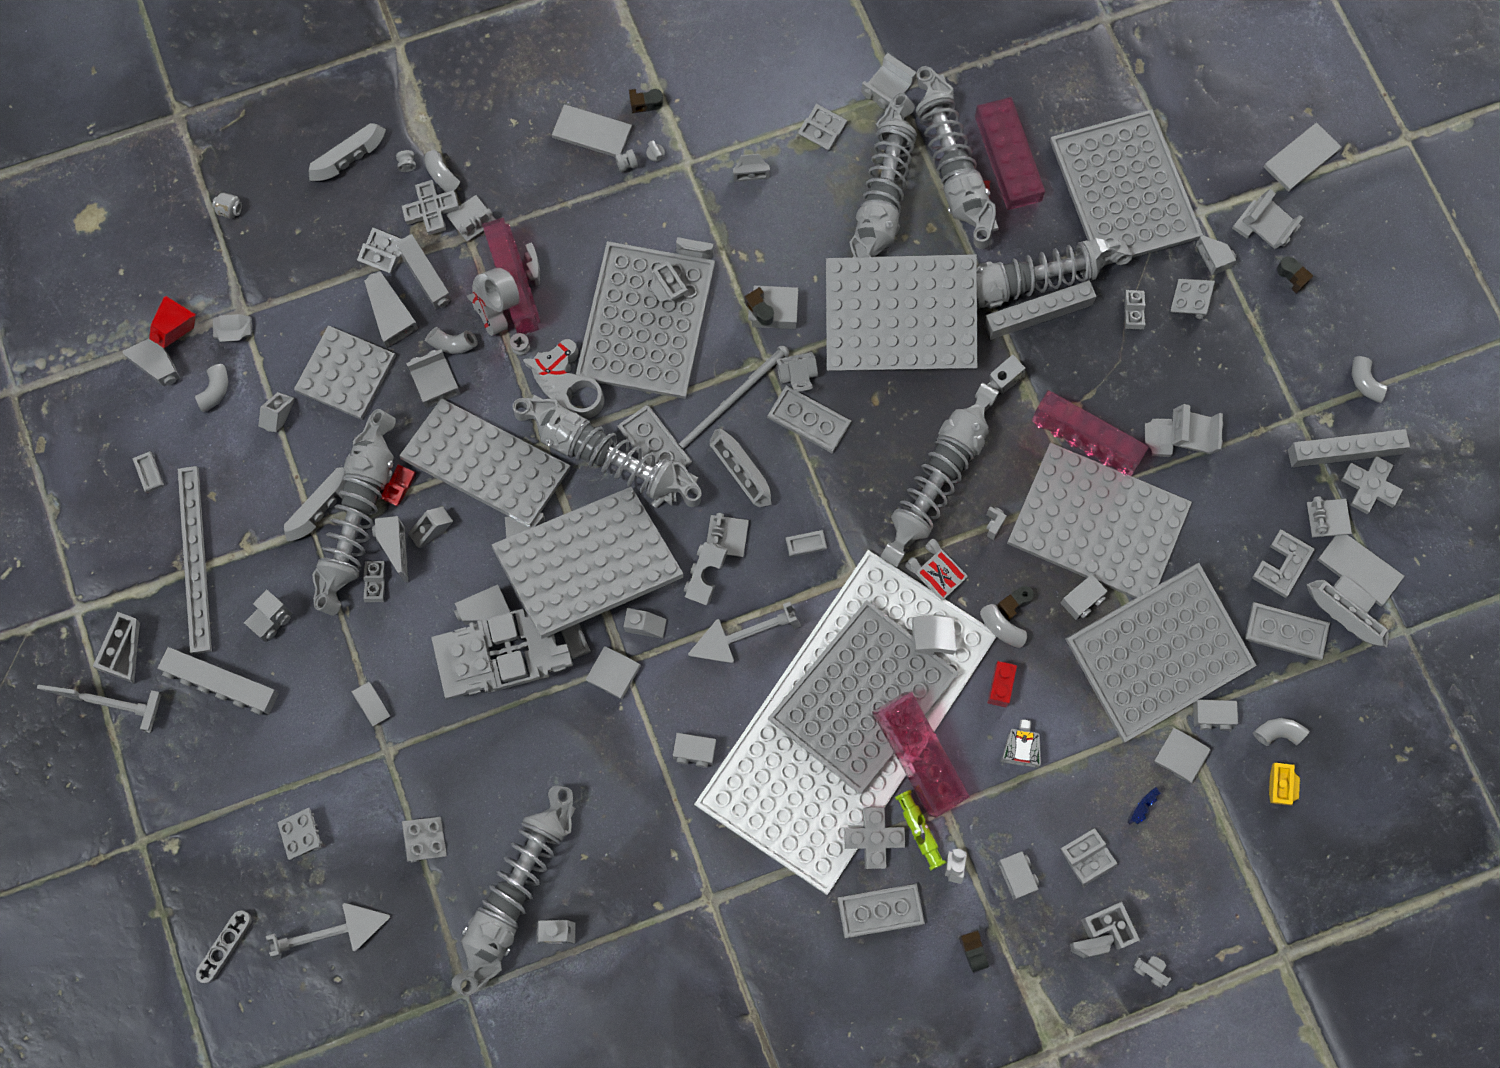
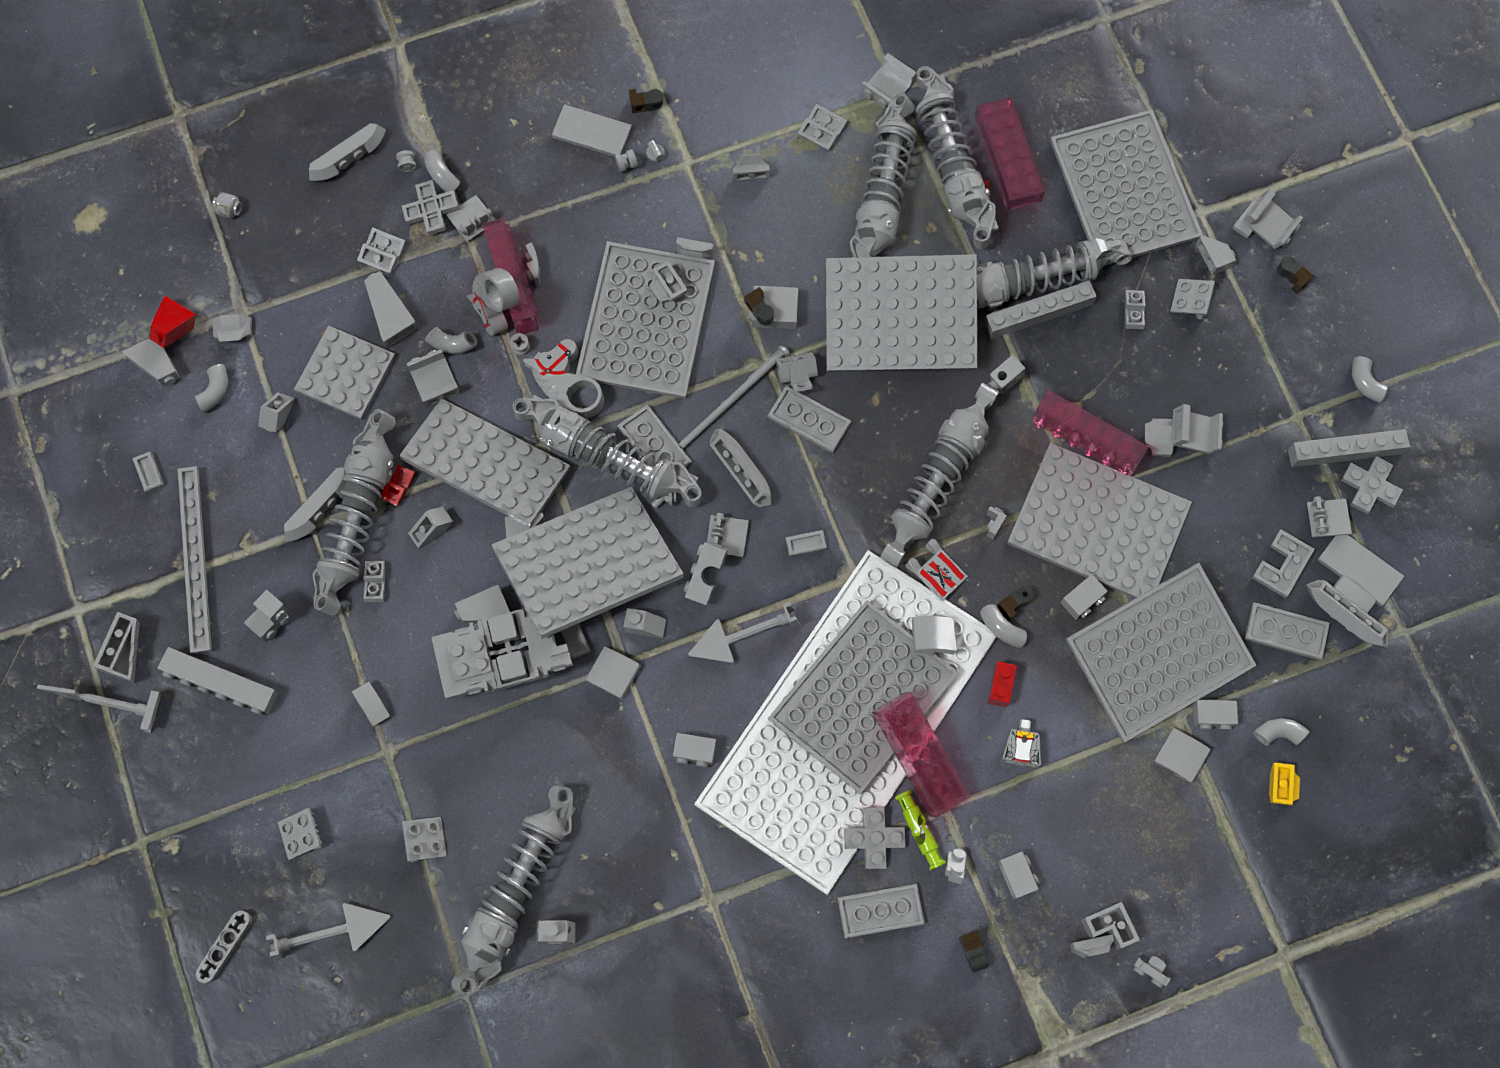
(391, 536): light grey slope -> none
(423, 271): light grey slope -> none
(1089, 857): light grey slope -> none
(1139, 811): clear blue slope -> none
(1302, 157): light grey tile -> none

